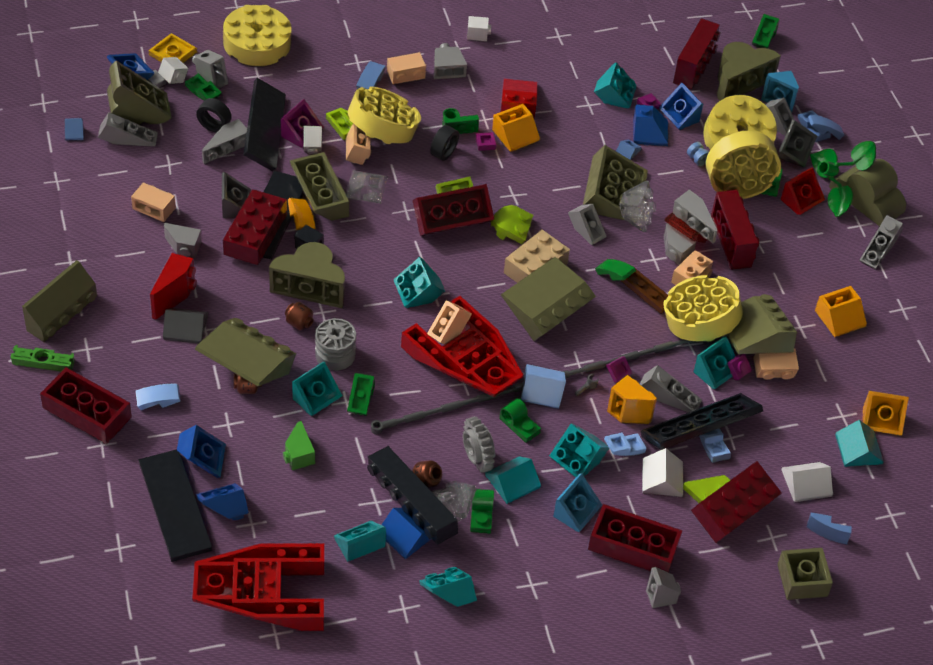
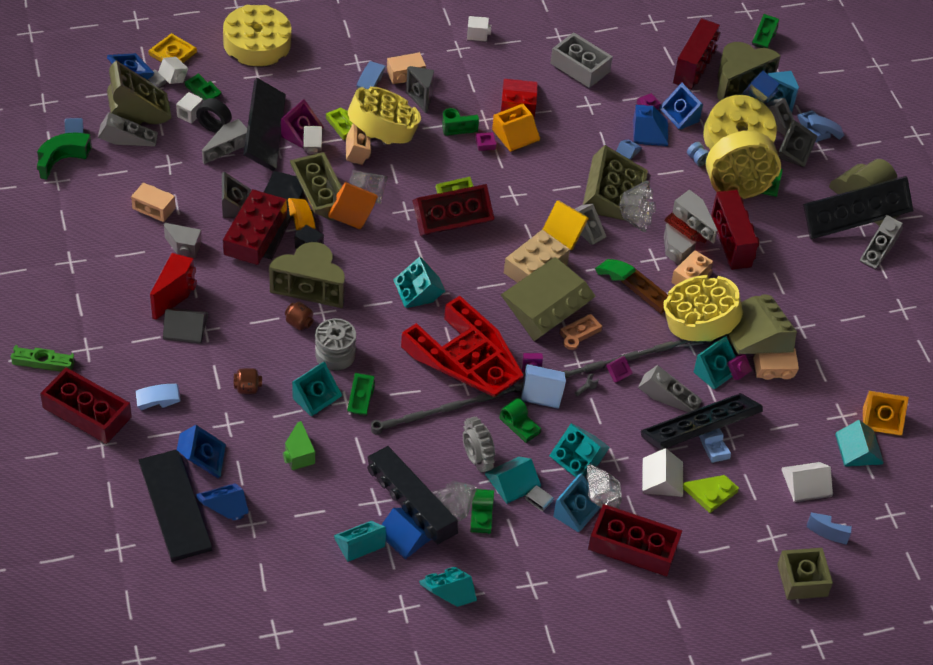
(59, 301): olive slope -> none
(61, 147): none -> green arch
(188, 106): none -> white brick
(211, 67): light grey torso -> none
(247, 352): olive slope -> none
(250, 583): red wedge -> none
(352, 205): none -> orange slope
(420, 86): none -> dark grey slope
(428, 472): copper head -> none
(444, 142): black tyre -> none
(449, 62): light grey torso -> none
(449, 322): light nougat brick -> none
(512, 222): lime slope -> none
(534, 359): none -> magenta plate
(539, 498): none -> flat silver piece
(565, 224): none -> yellow tile
(580, 331): none -> nougat hinge
(581, 60): none -> light grey brick
(603, 487): none -> clear slope
(616, 87): teal slope -> none
(625, 445): light blue slope -> none
(631, 402): light orange slope -> none
(662, 588): light grey slope -> none
(736, 501): dark red brick -> none
(762, 88): none -> blue brick
(802, 192): red slope -> none
(826, 166): green plant -> none
(841, 311): light orange slope -> none
(858, 207): none -> black tile

